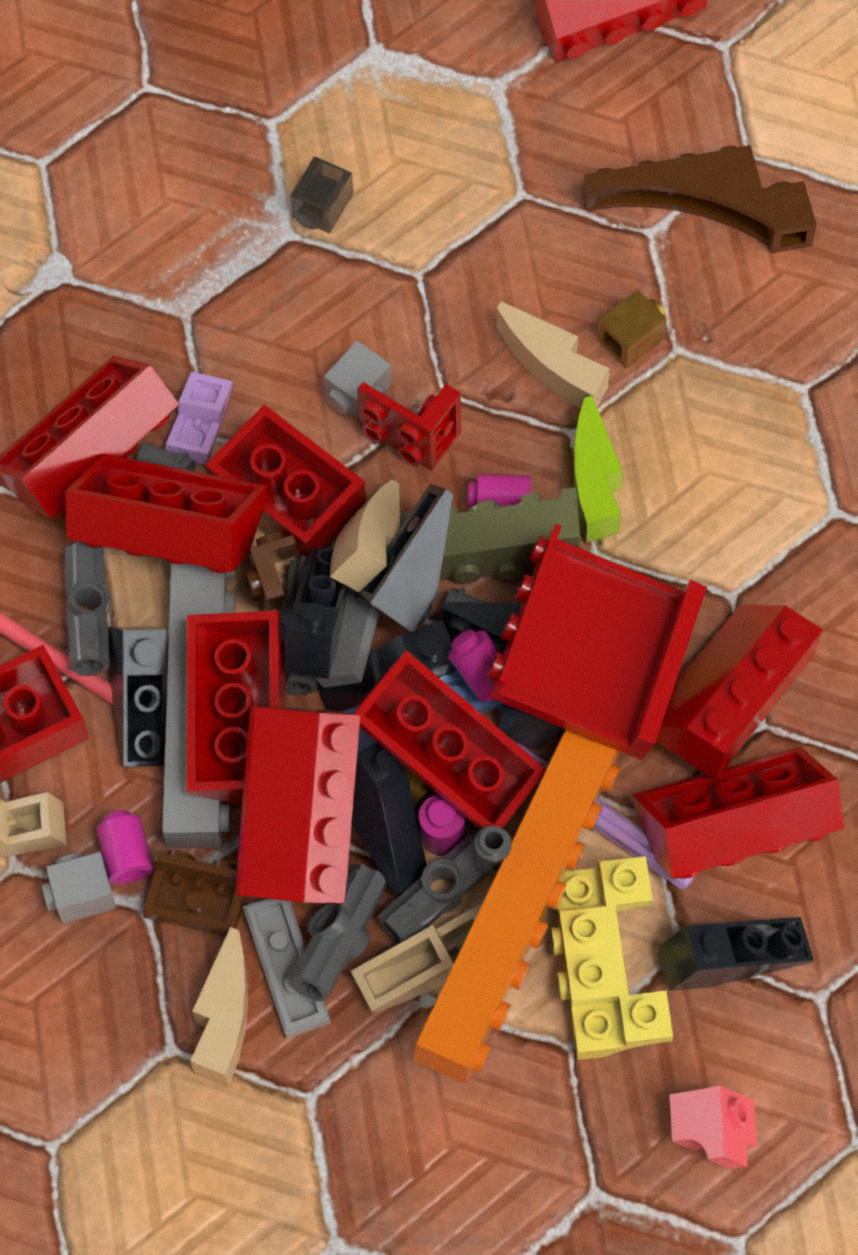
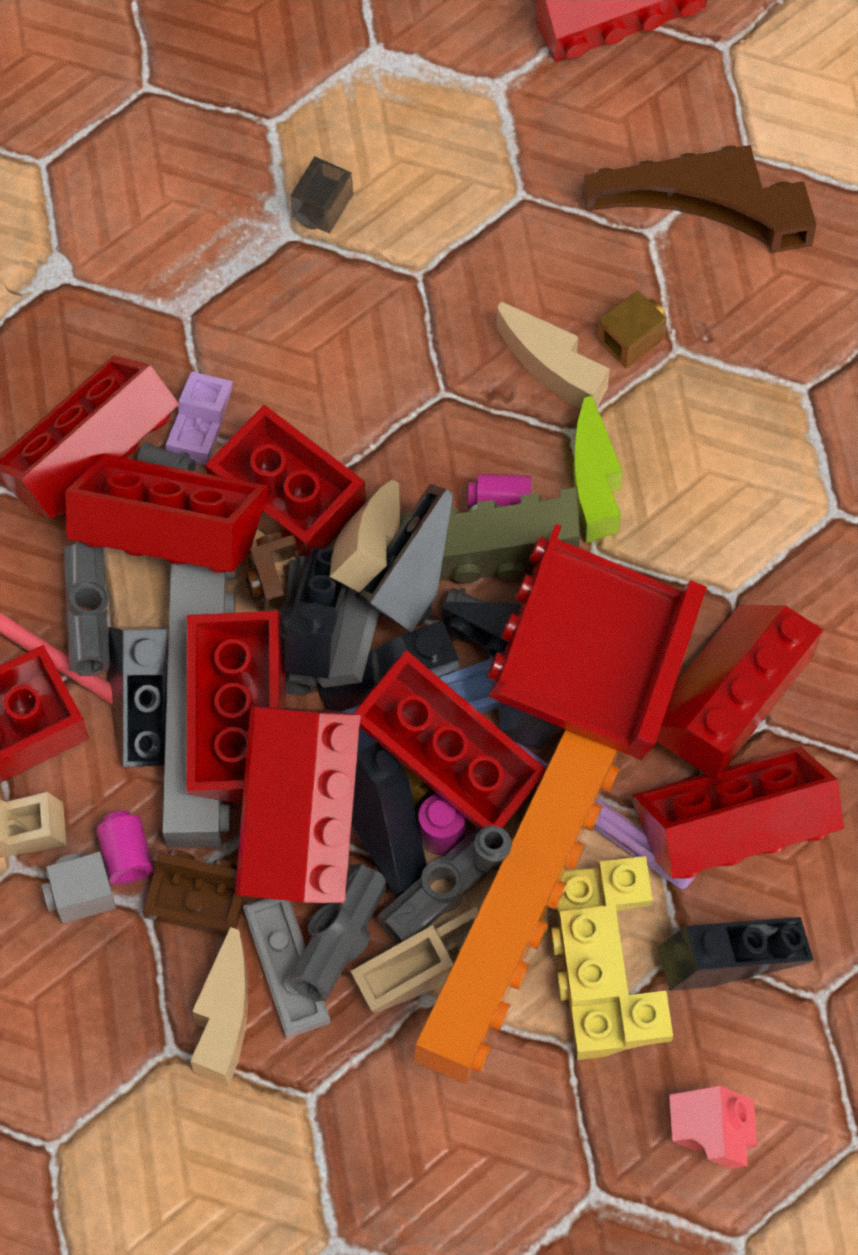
(352, 369): light grey brick -> none
(416, 437): red bracket -> none
(472, 659): dark pink brick -> none

